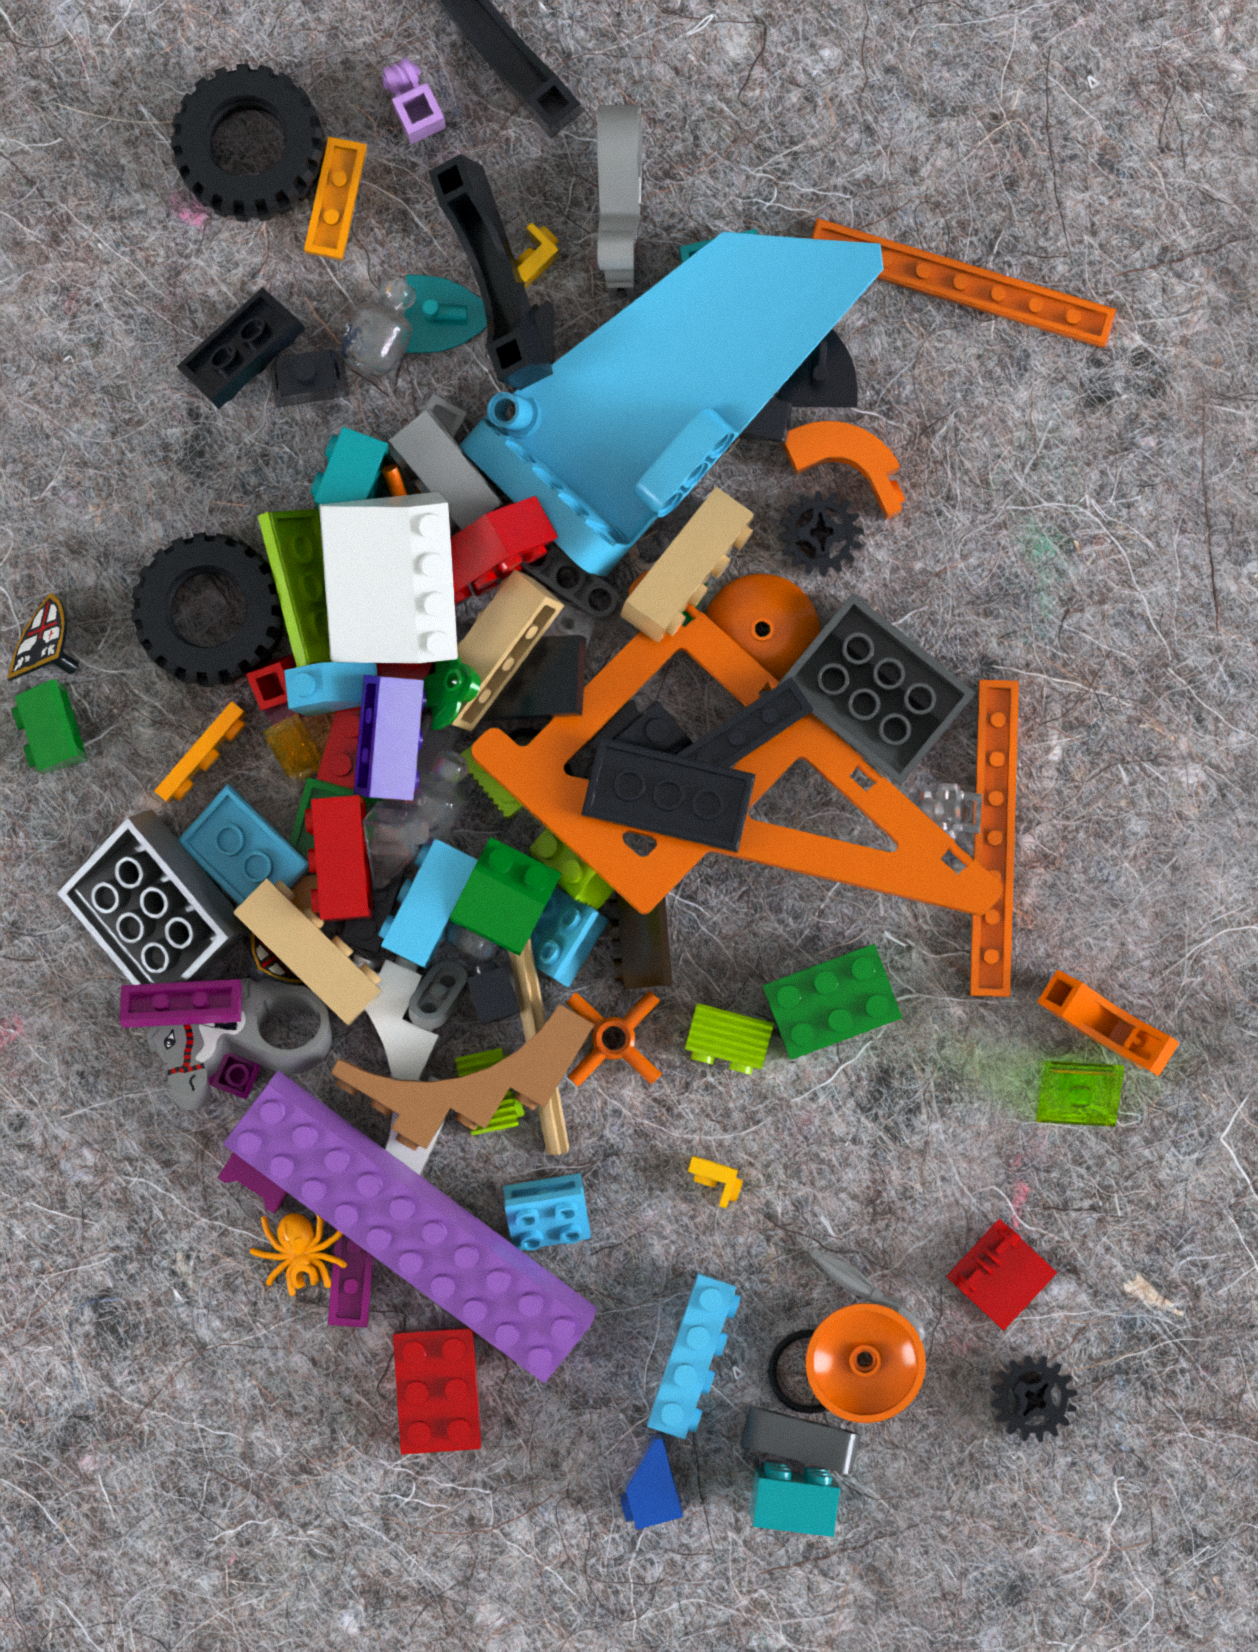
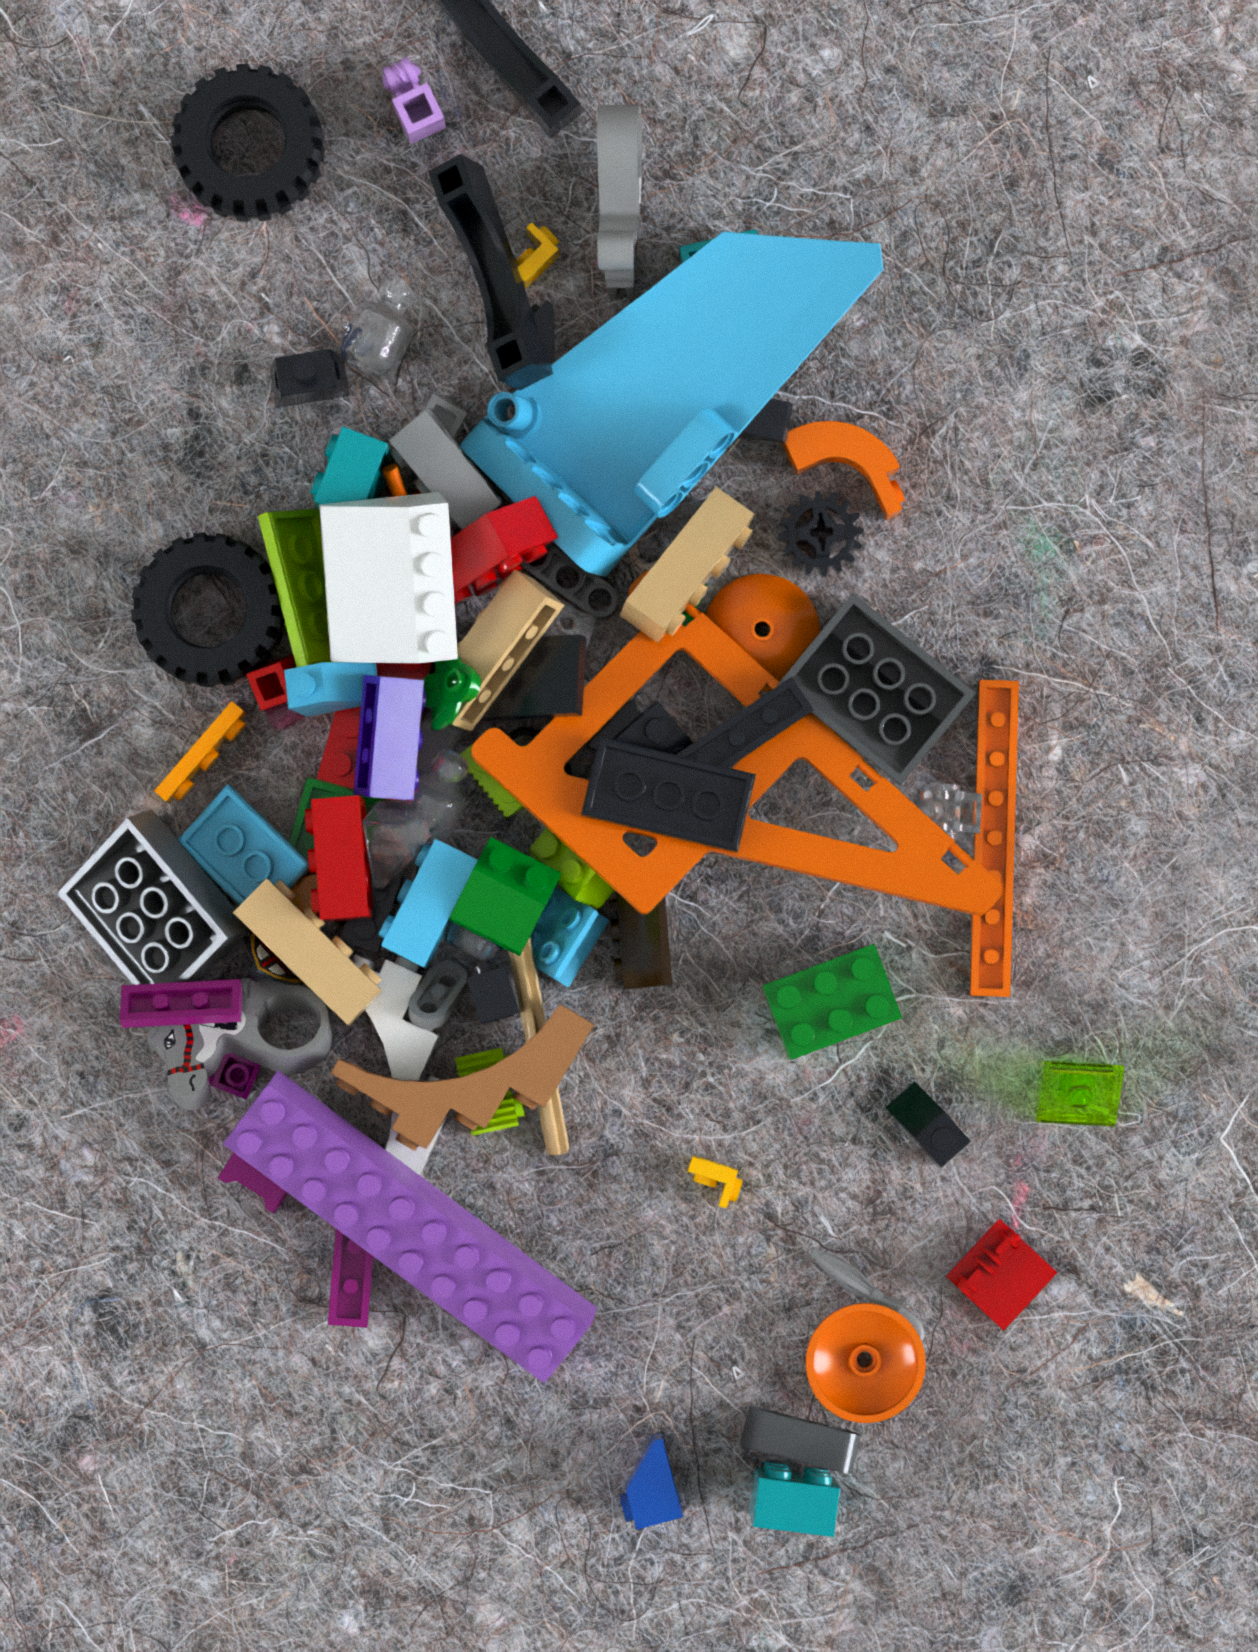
(43, 641): shield -> none
(50, 727): green slope -> none
(241, 348): black plate -> none
(294, 747): clear yellow slope -> none
(299, 1250): light orange animal -> none
(335, 198): light orange plate -> none
(437, 1390): red brick -> none
(442, 315): teal shield -> none
(546, 1212): medium azure bracket -> none
(627, 1051): orange bar -> none
(691, 1355): medium azure brick -> none
(728, 1037): lime brick -> none
(773, 1375): black tyre -> none
(823, 378): black shield -> none
(928, 1124): none -> black slope
(982, 288): orange tile -> none
(1021, 1412): black gear -> none
(1107, 1023): orange arch -> none

